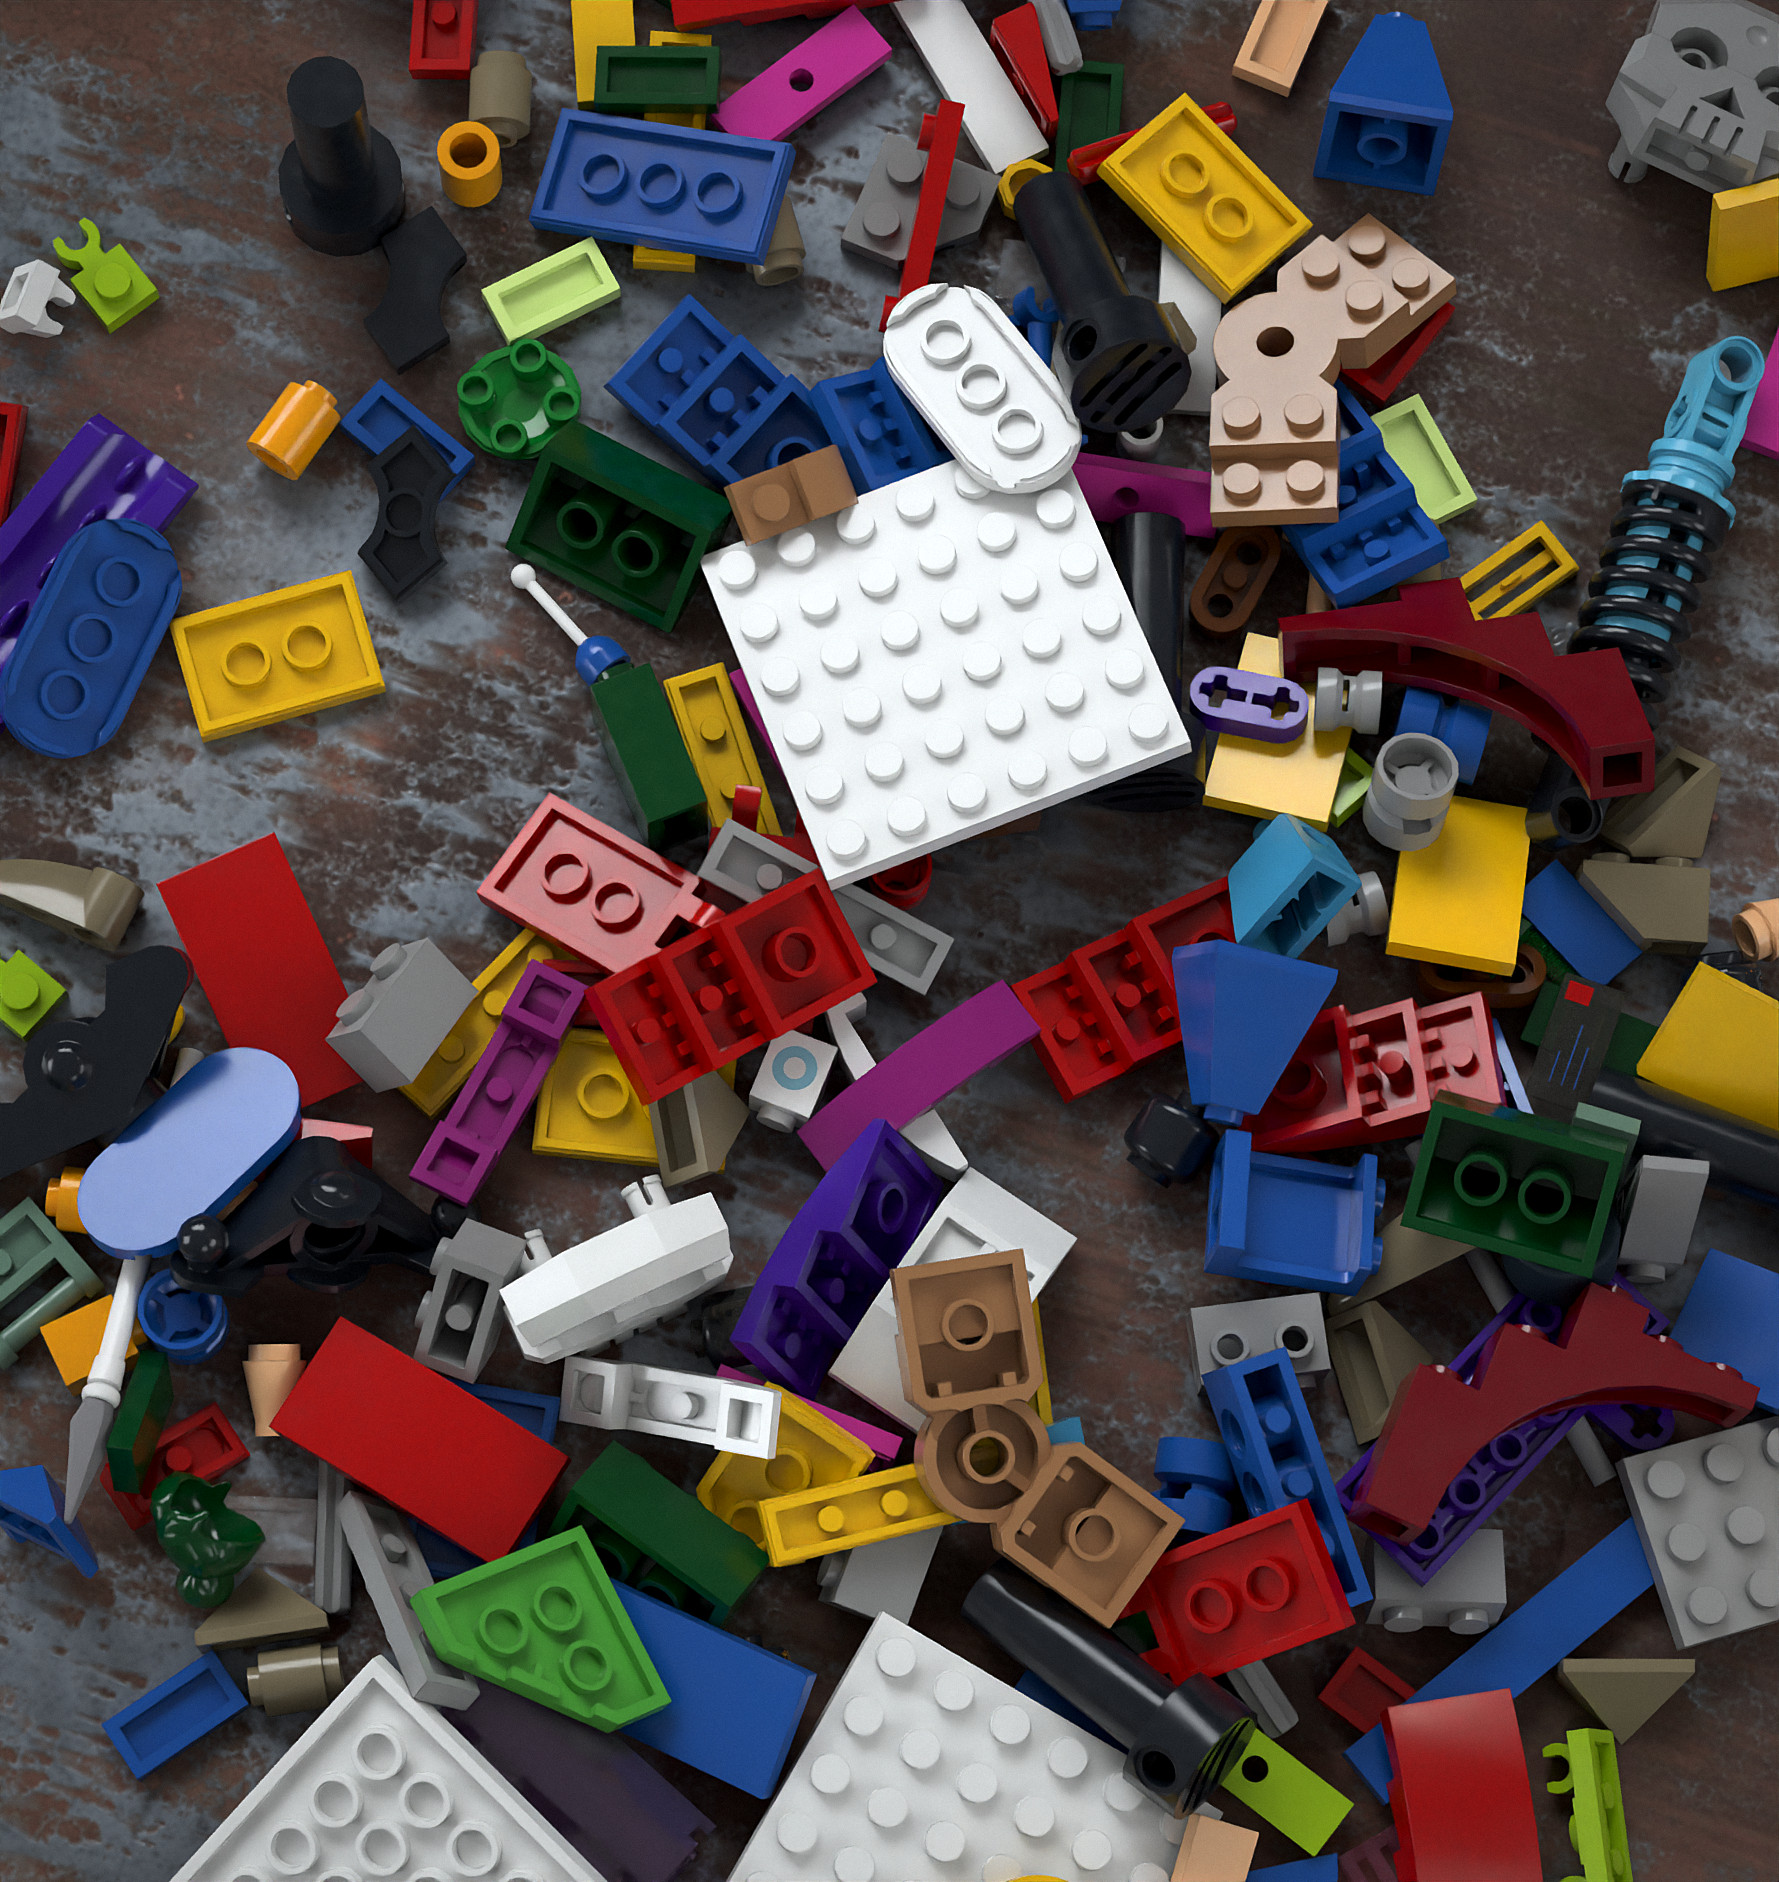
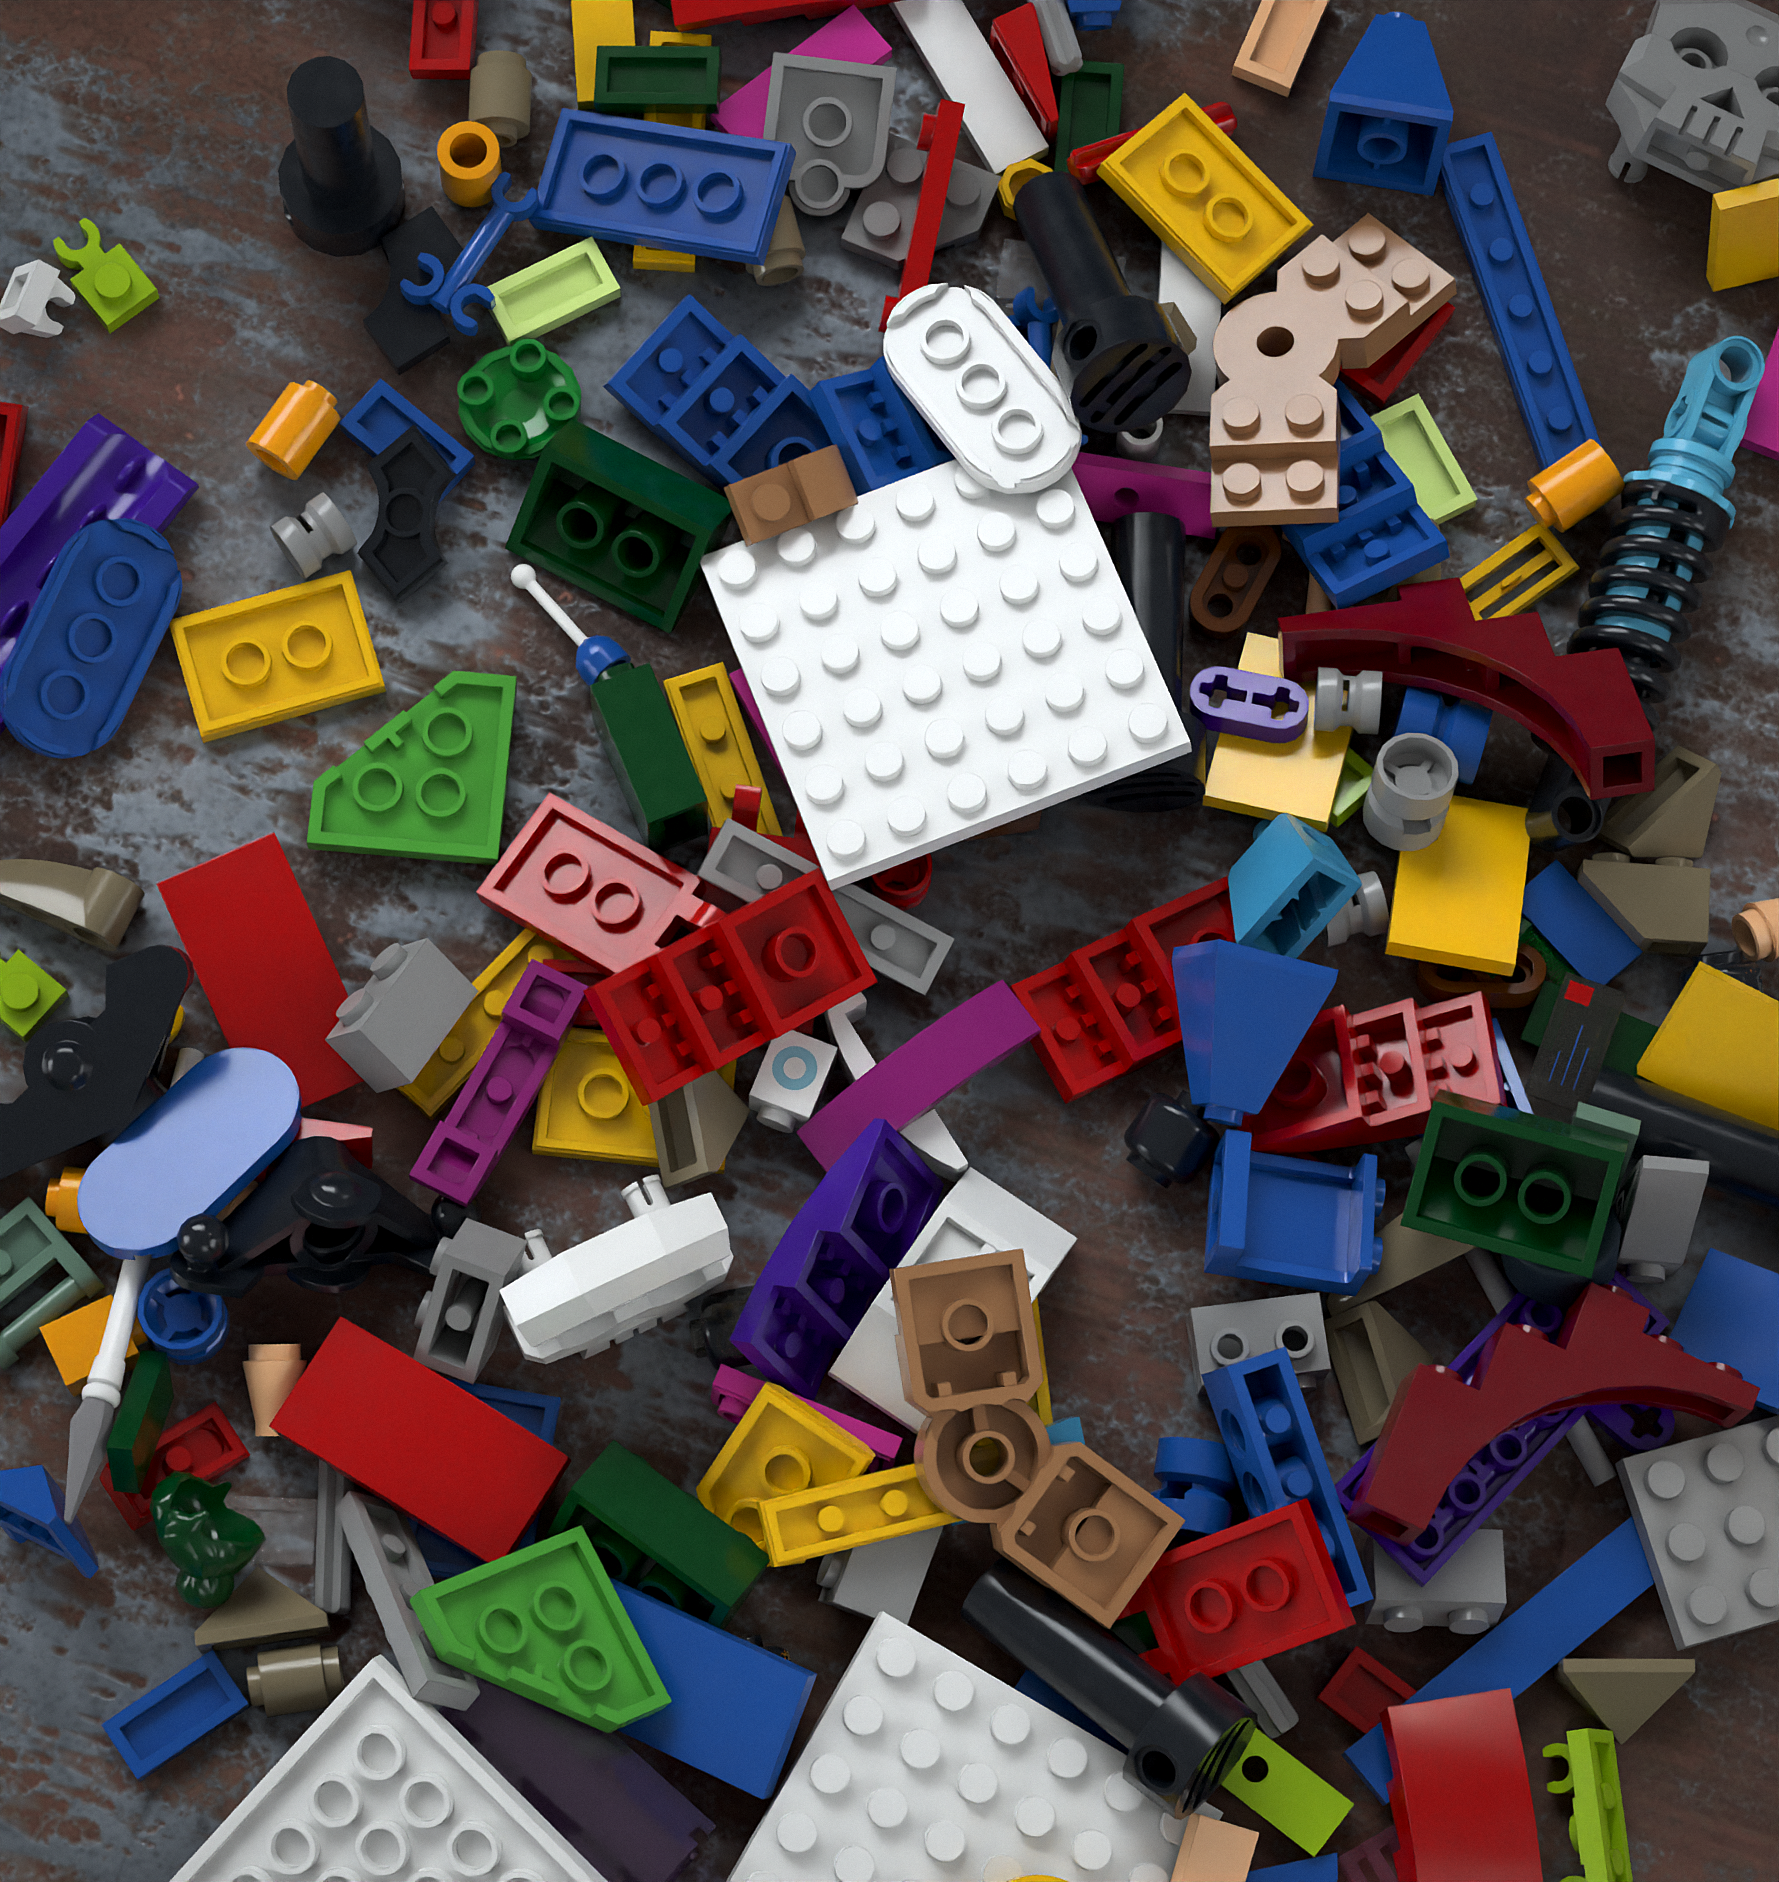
(313, 535): none -> light grey wheel
(426, 779): none -> bright green plate
(454, 290): none -> blue bar
(671, 1404): white slope -> none
(836, 123): none -> light grey plate
(1515, 299): none -> blue tile
(1573, 487): none -> light orange brick

